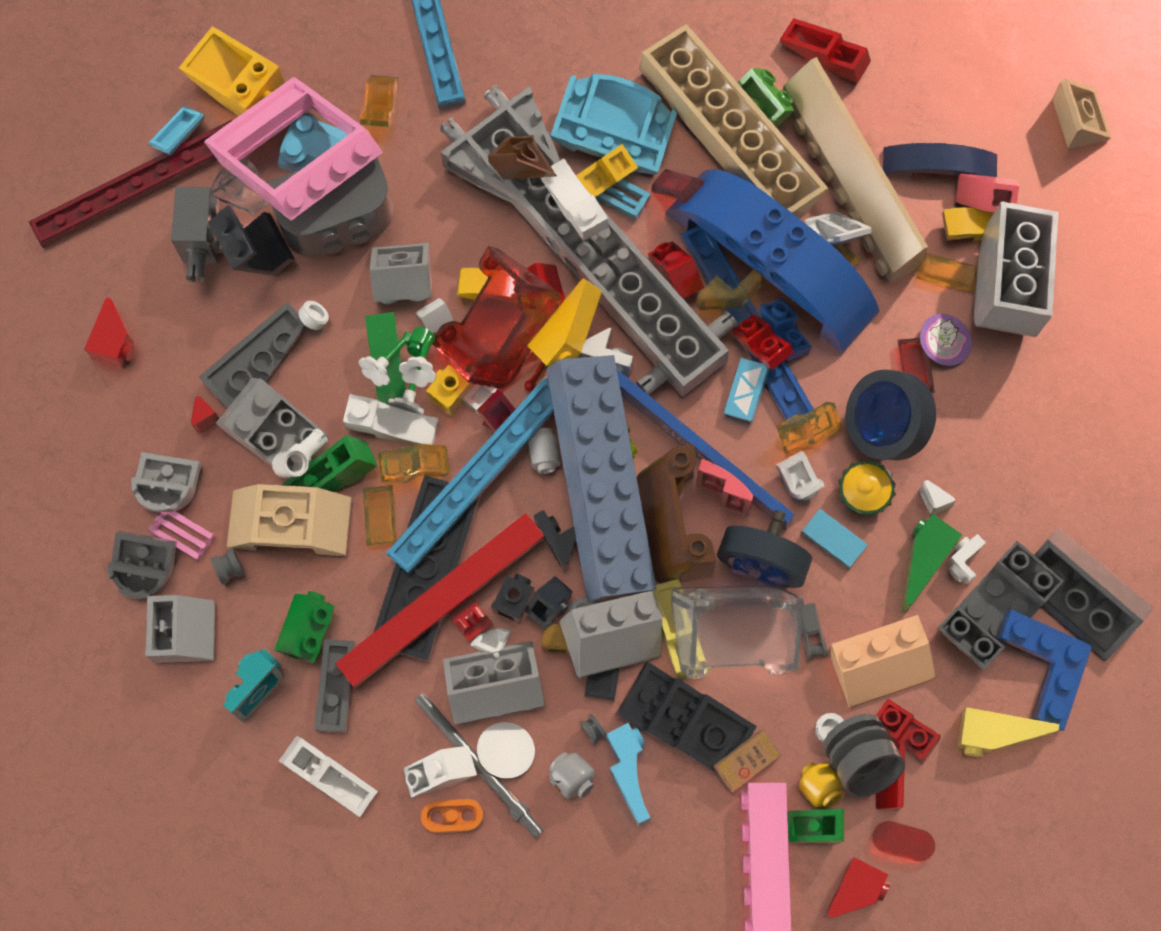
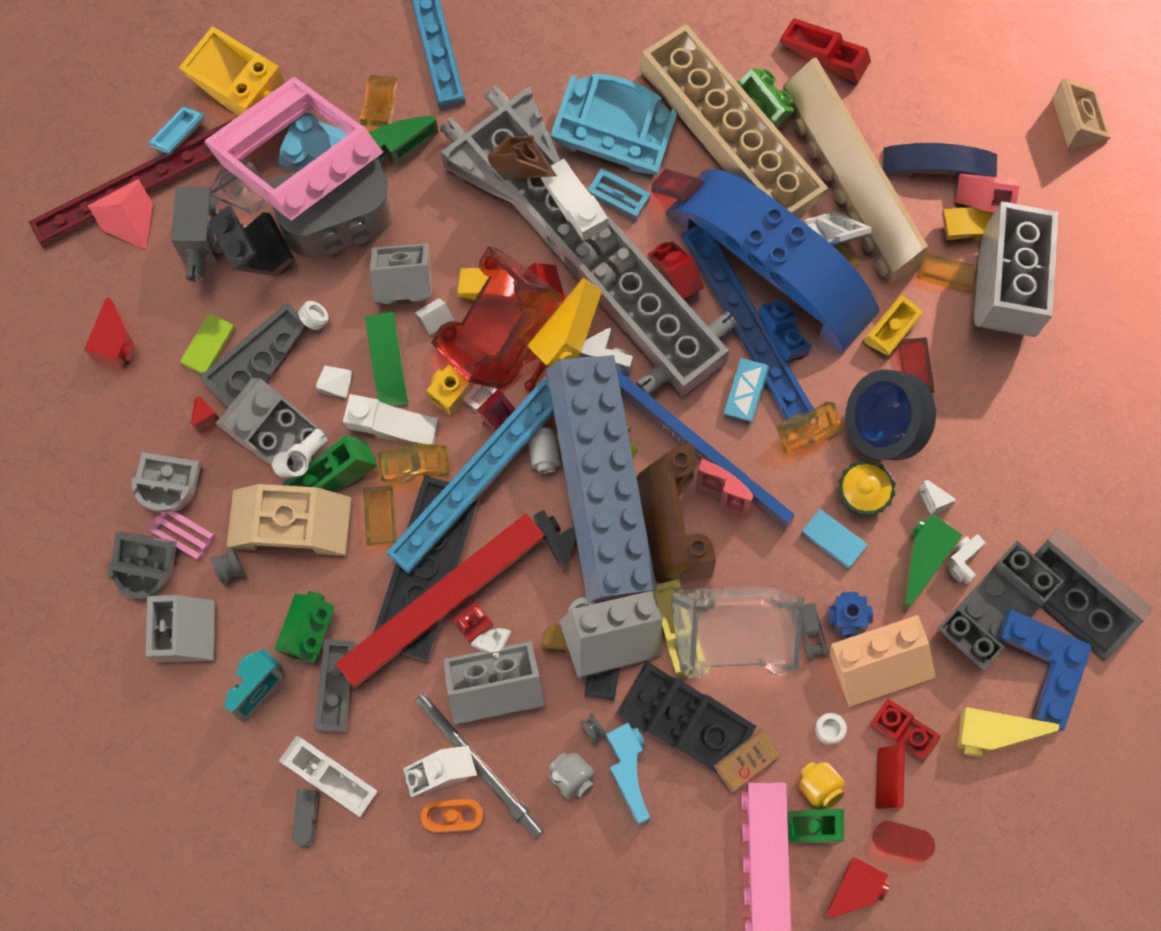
(125, 214): none -> coral slope
(207, 344): none -> lime tile
(305, 817): none -> dark grey bar
(334, 382): none -> white slope
(403, 136): none -> green slope
(415, 371): white plant -> none
(505, 750): white sticker -> none
(513, 608): black brick -> none
(549, 602): black brick -> none
(607, 171): yellow slope -> none
(721, 296): clear yellow slope -> none
(762, 342): red slope -> none
(765, 554): black wheel -> none
(799, 477): white bracket -> none
(844, 623): none -> blue brick
(863, 755): dark grey wheel -> none
(893, 325): none -> yellow slope
(945, 339): sticker -> none

